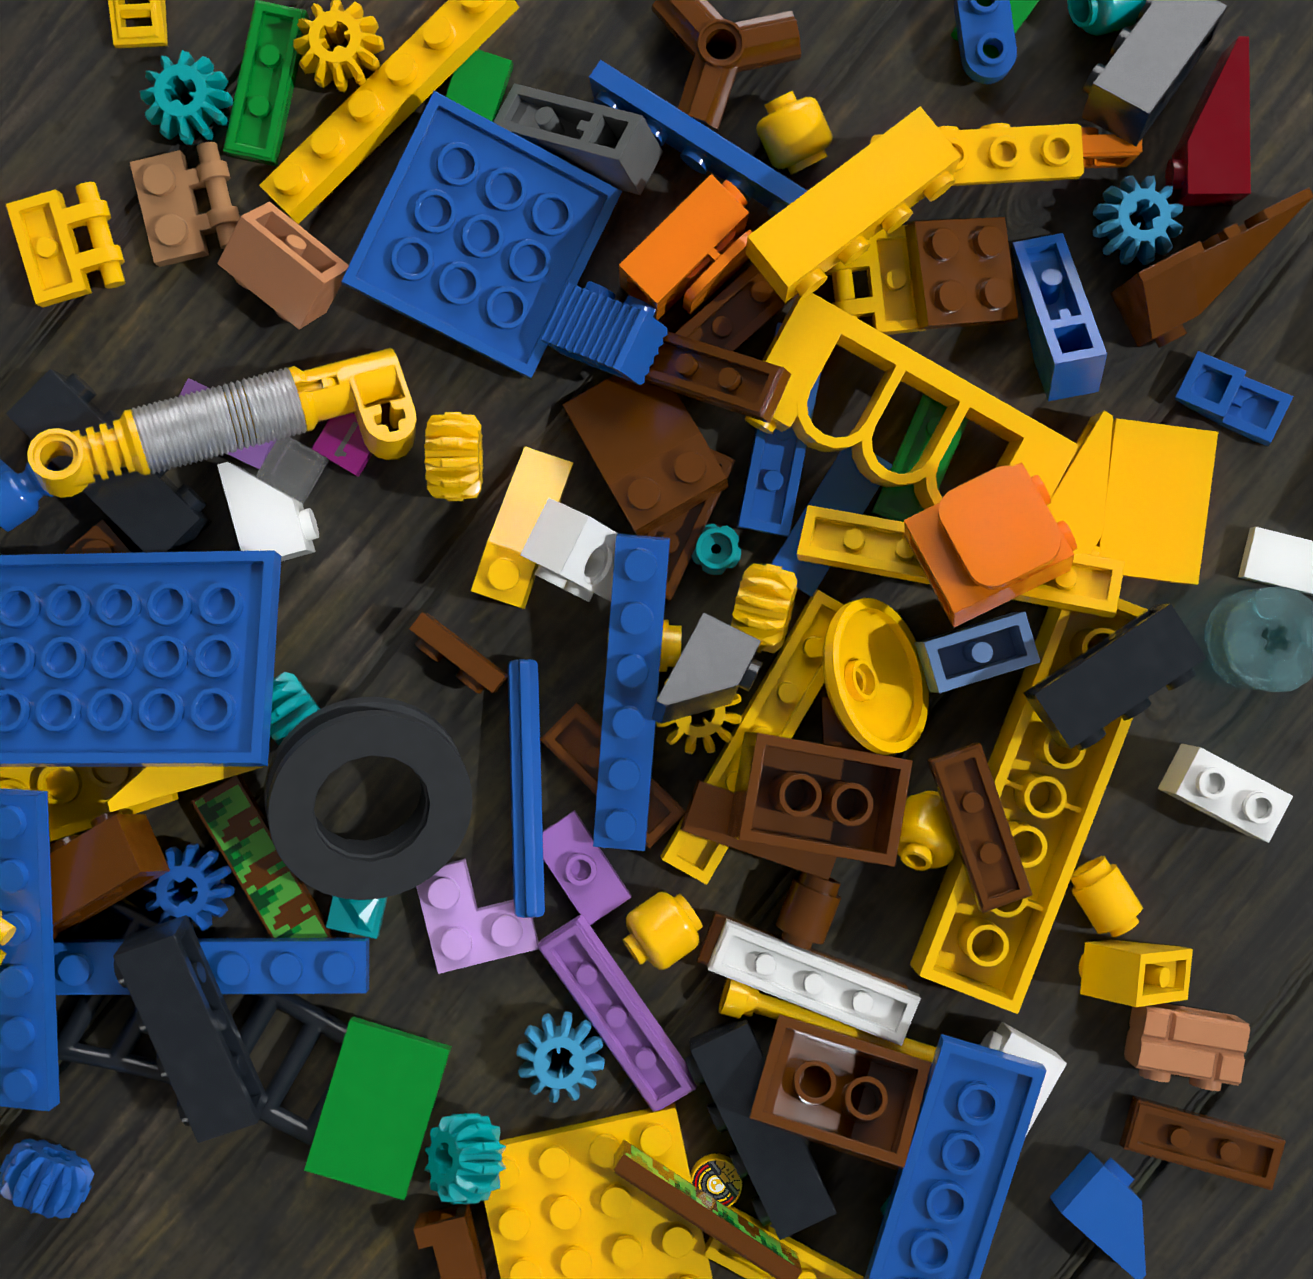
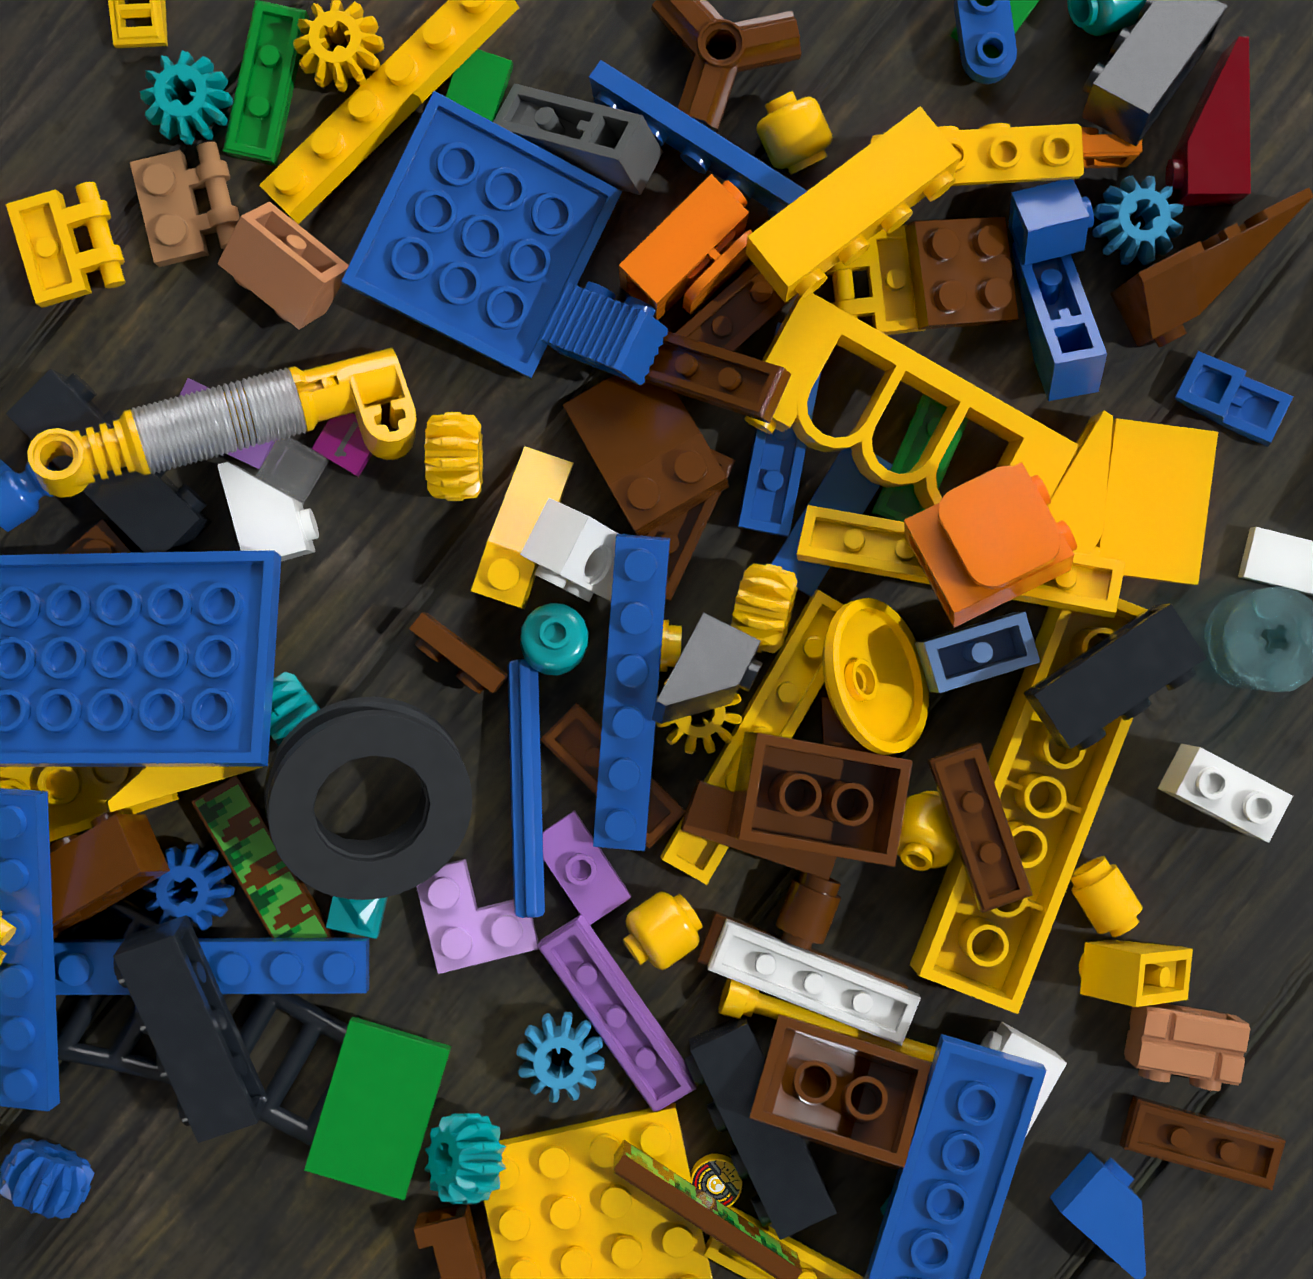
(554, 639): none -> teal head
(730, 552): teal plate -> none
(1049, 221): none -> blue brick

